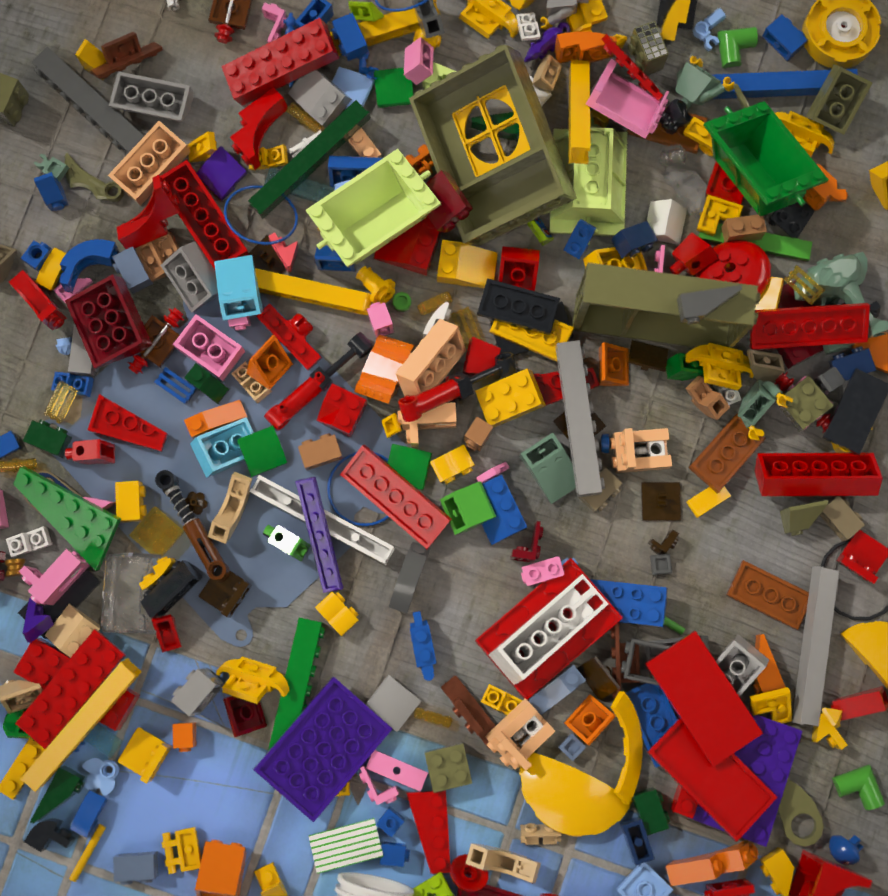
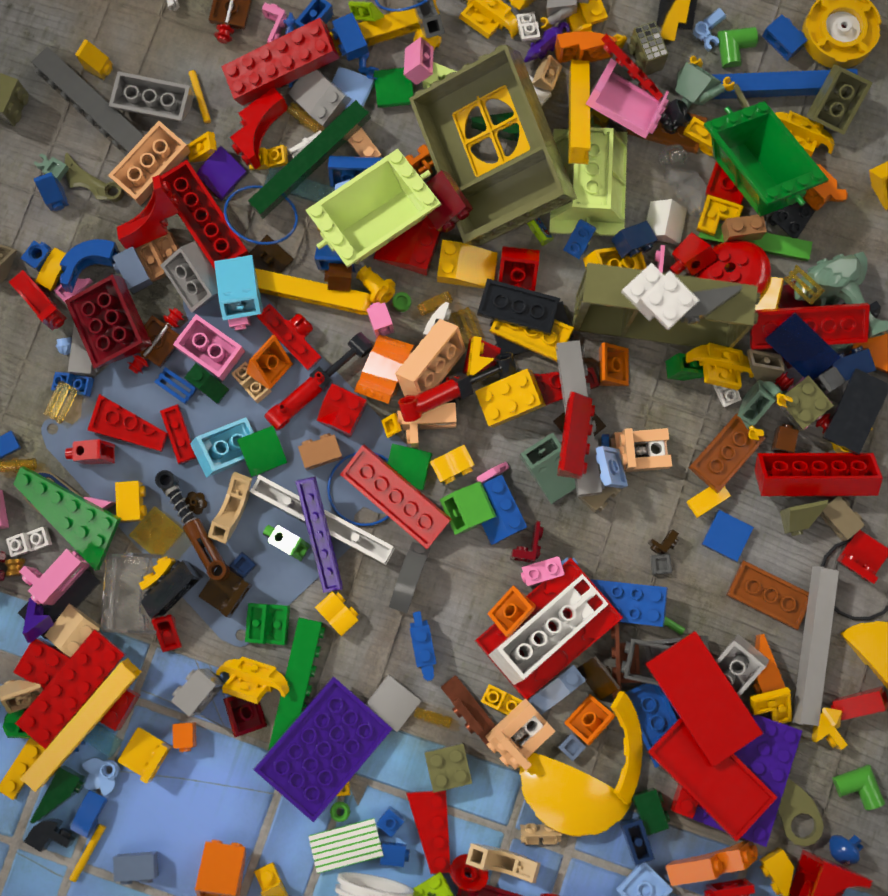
(46, 438): dark green brick -> none
(122, 53): copper bracket -> none
(178, 434): none -> red tile
(187, 847): yellow plate -> none
(199, 96): none -> yellow bar
(215, 418): orange slope -> none
(243, 565): none -> dark blue tile
(267, 623): none -> green slope
(286, 255): coral slope -> none
(333, 811): none -> bright green plate
(338, 277): none -> reddish brown brick
(388, 795): bright pink bracket -> none
(409, 775): bright pink tile -> none
(476, 362): none -> yellow slope
(477, 434): medium nougat brick -> none
(511, 611): none -> orange slope
(575, 434): none -> red slope
(611, 467): none -> light blue plate
(648, 356): dark brown piece -> none
(660, 296): none -> white bracket
(661, 501): dark brown piece -> none
(706, 400): medium nougat brick -> none
(727, 535): none -> blue tile
(785, 439): none -> reddish brown brick
(802, 347): none -> clear blue piece

